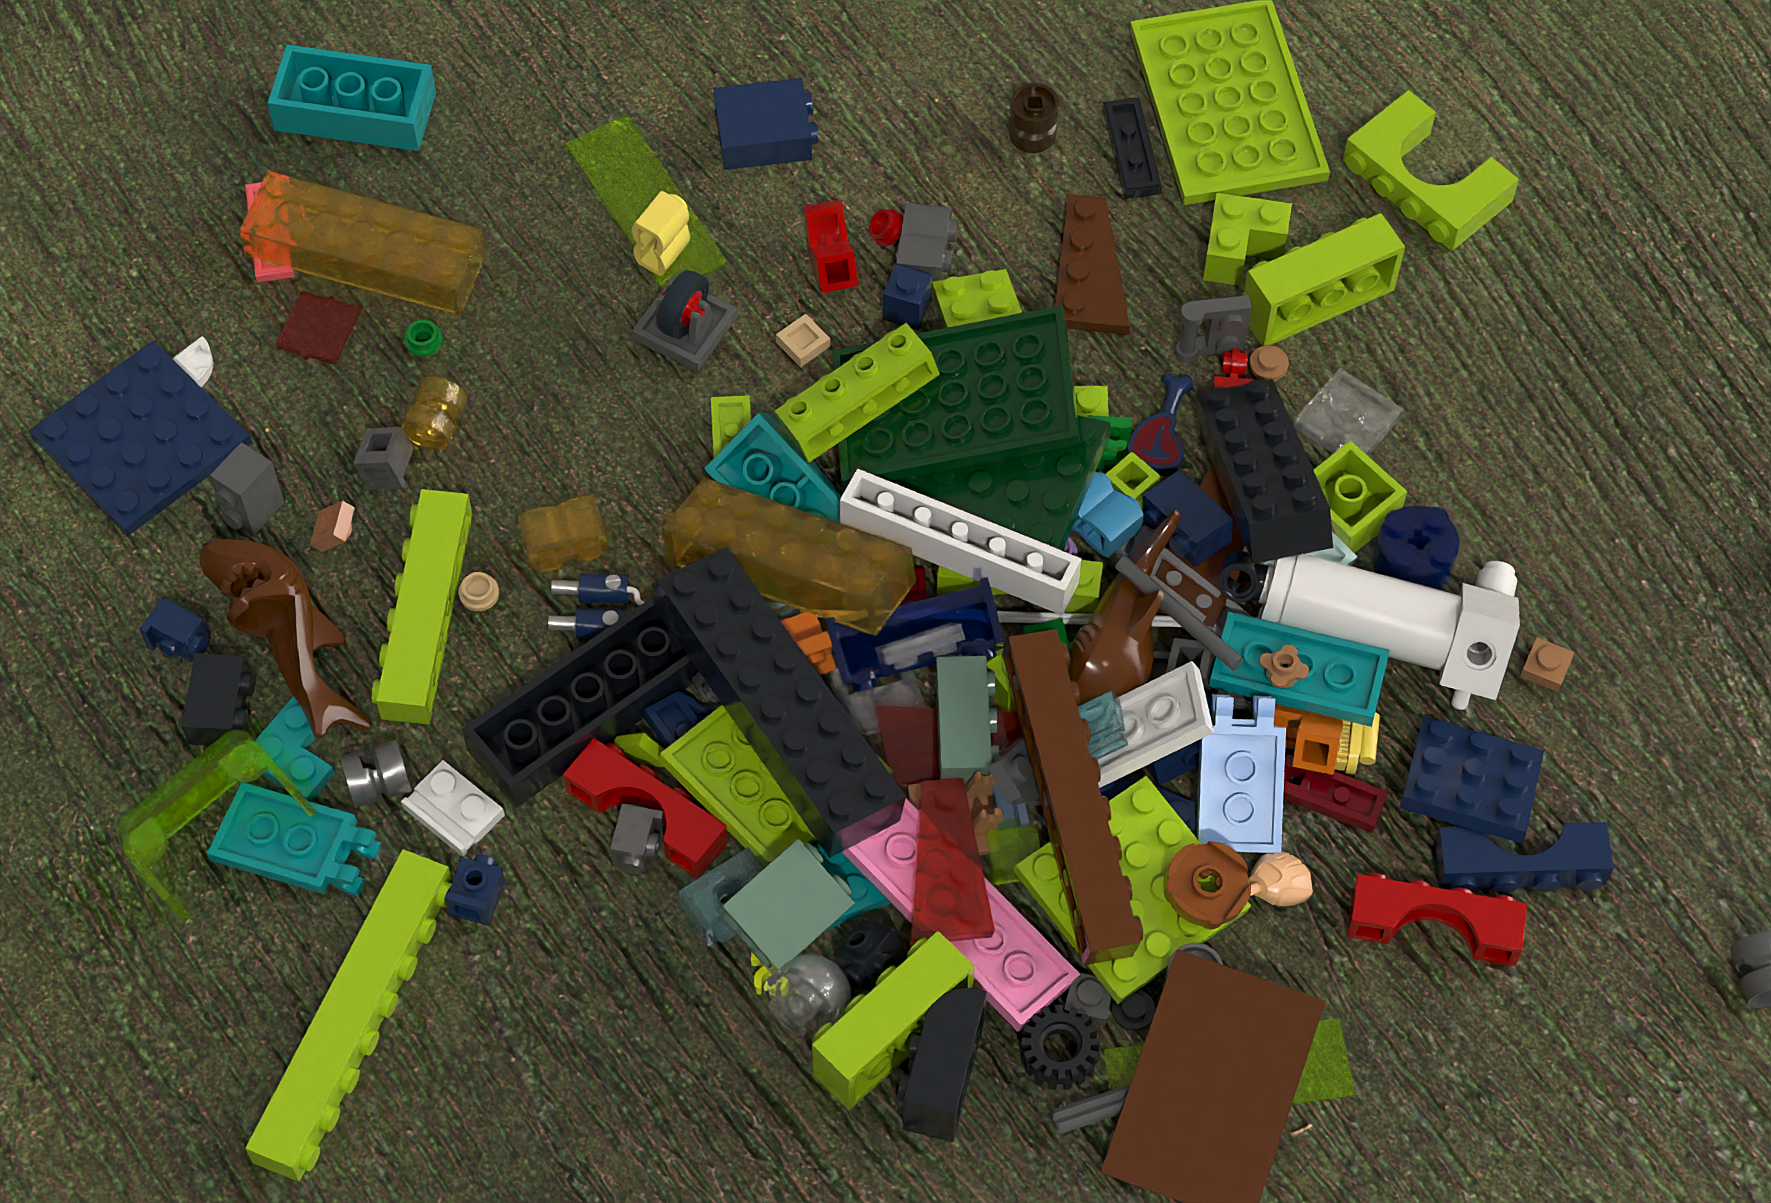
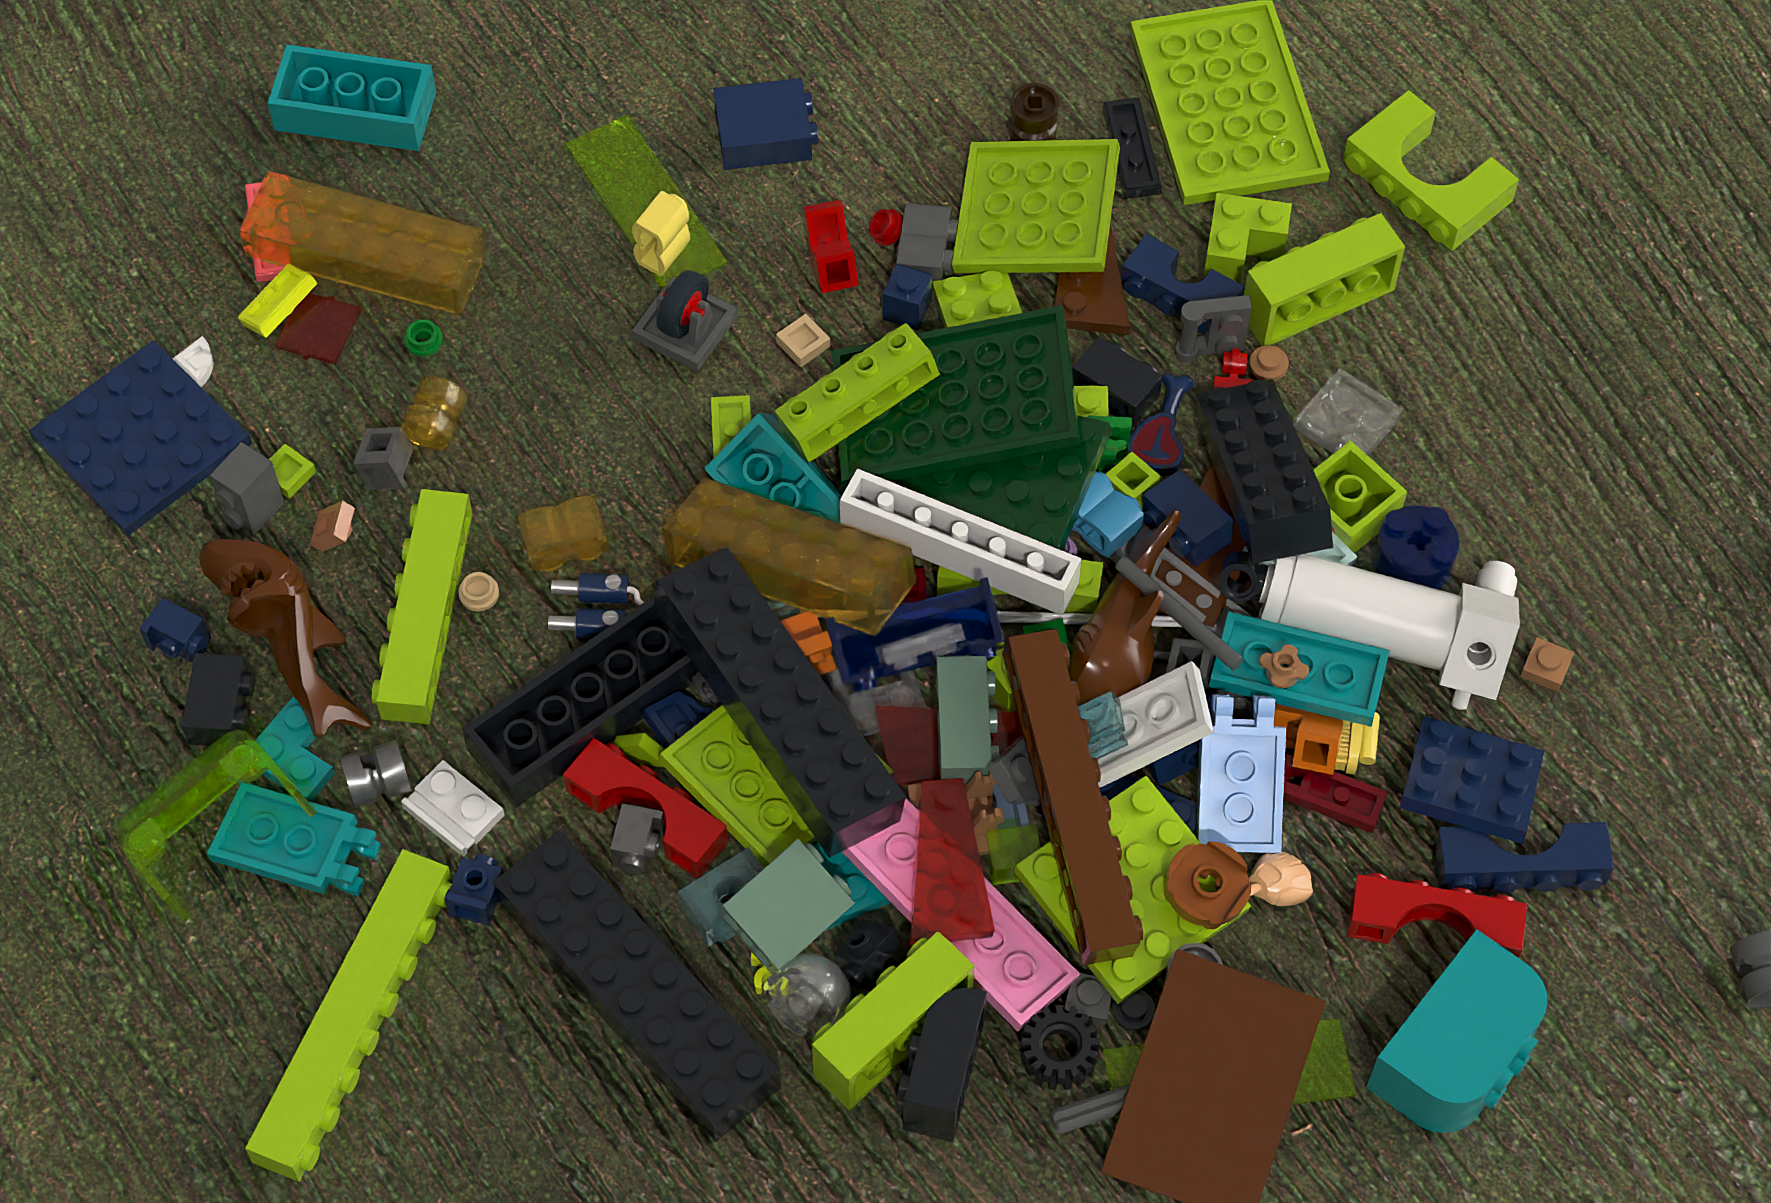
(277, 300): none -> neon yellow plate
(291, 470): none -> lime plate
(638, 986): none -> black brick
(1036, 206): none -> lime plate
(1130, 383): none -> black brick
(1151, 273): none -> dark blue arch
(1463, 1039): none -> teal brick

